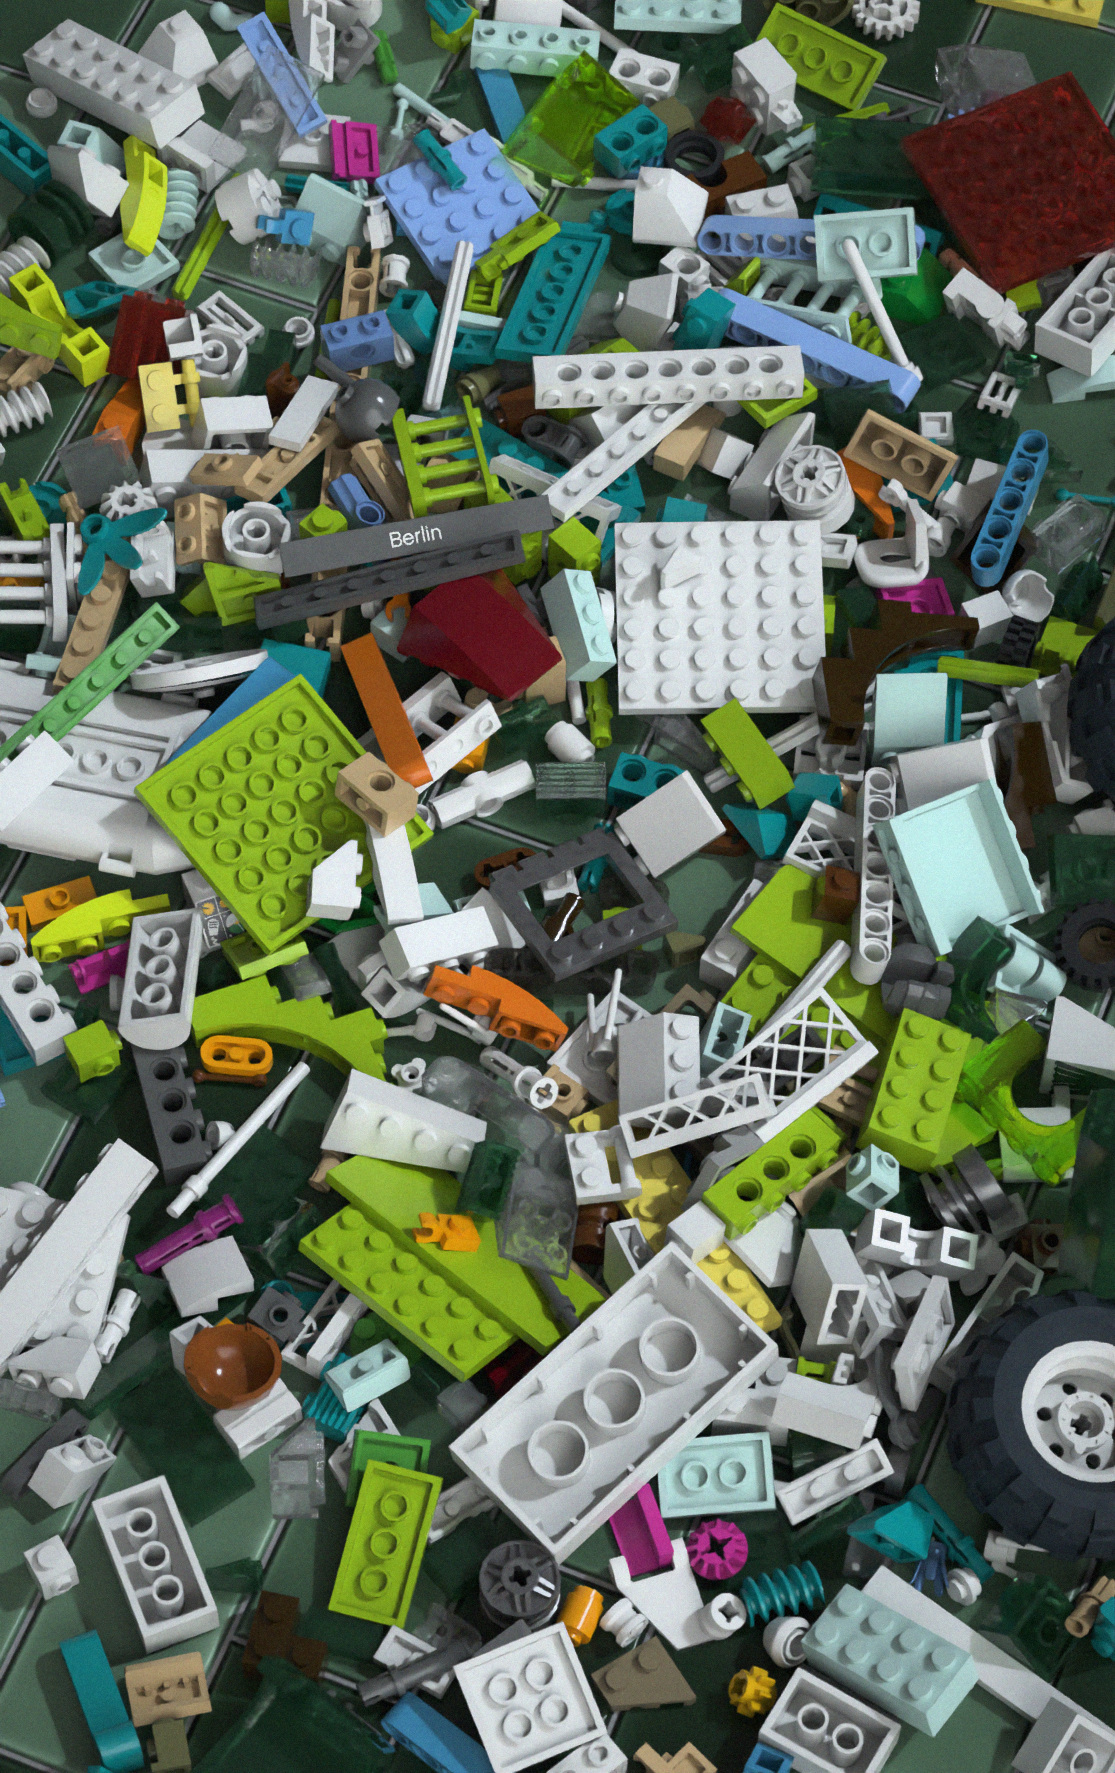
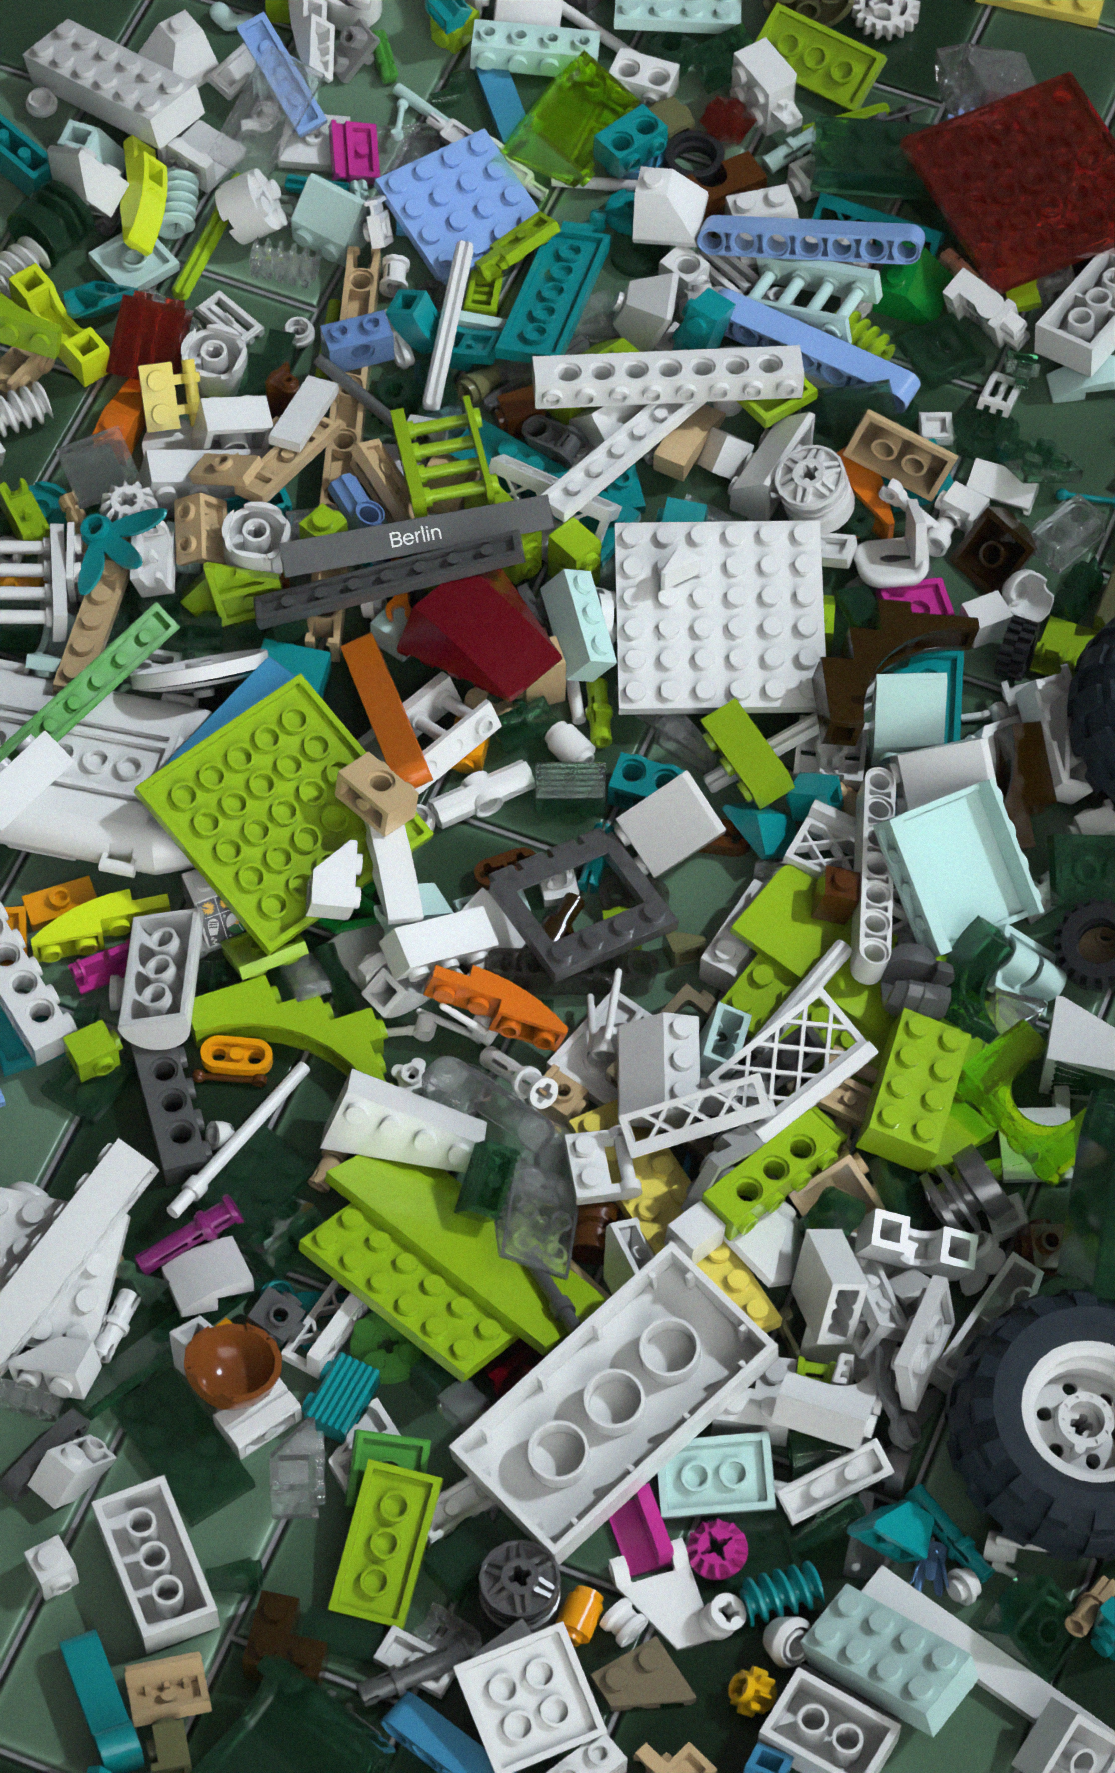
(183, 338): white panel -> none
(290, 227): dark azure plate -> none
(364, 407): dark grey cylinder -> none
(368, 1375): light aqua slope -> none
(433, 152): teal pin -> none
(451, 1231): light orange plate -> none
(745, 277): lime slope -> none
(872, 1177): light aqua brick -> none
(877, 308): white piece -> none
(882, 237): light aqua plate -> none
(986, 672): lime axle -> none
(1009, 521): dark azure beam -> none

